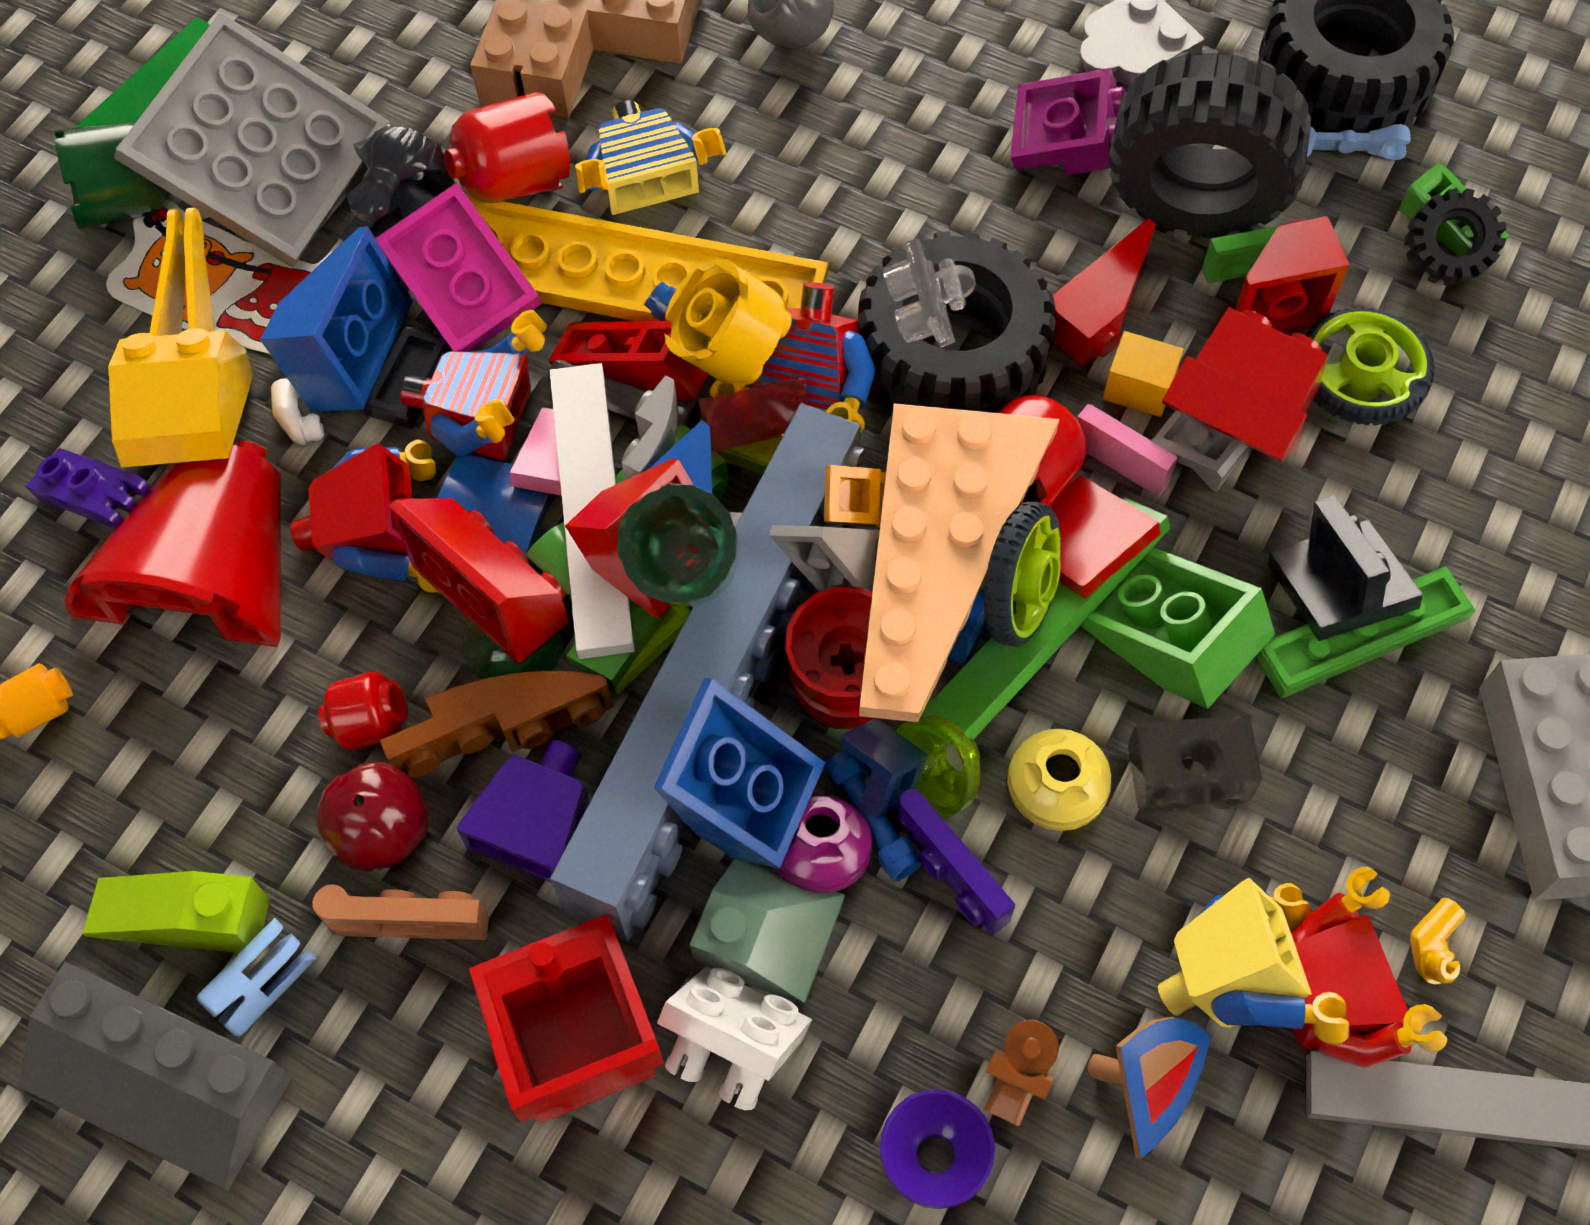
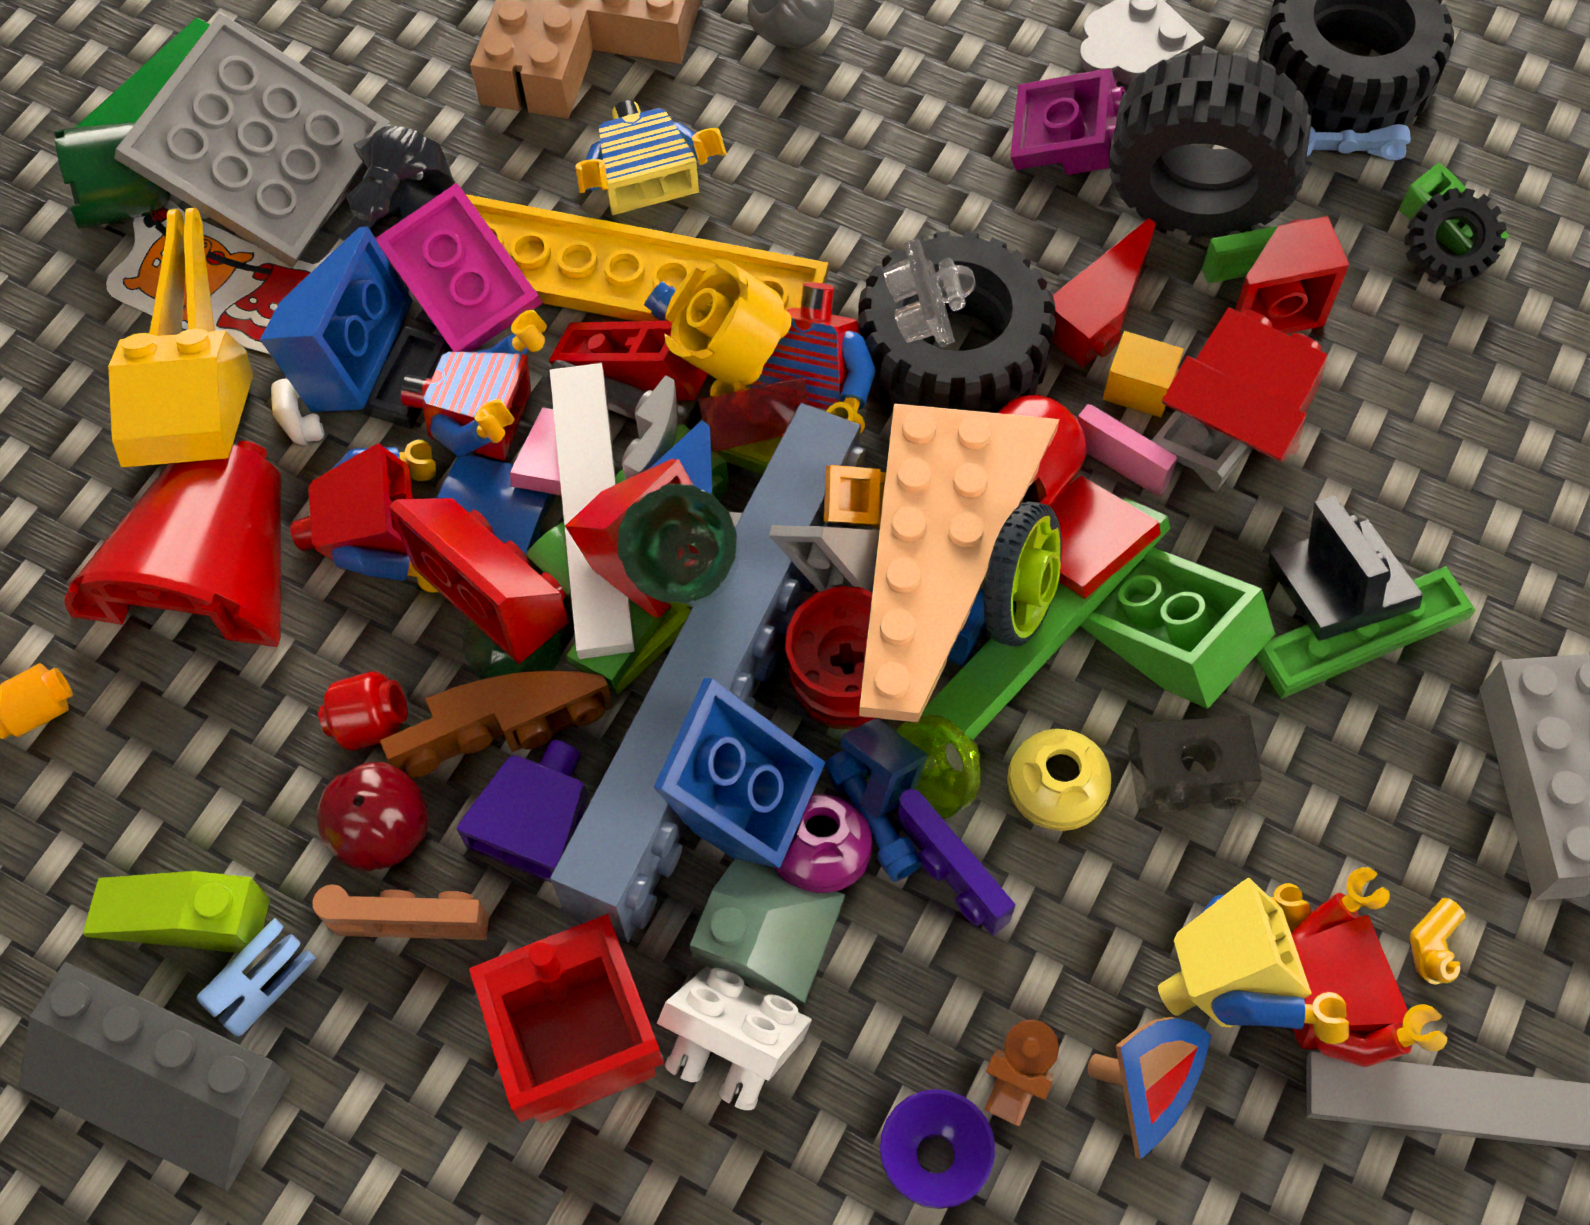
(86, 487): dark purple hinge -> none
(508, 150): red cylinder -> none
(1369, 365): lime wheel -> none

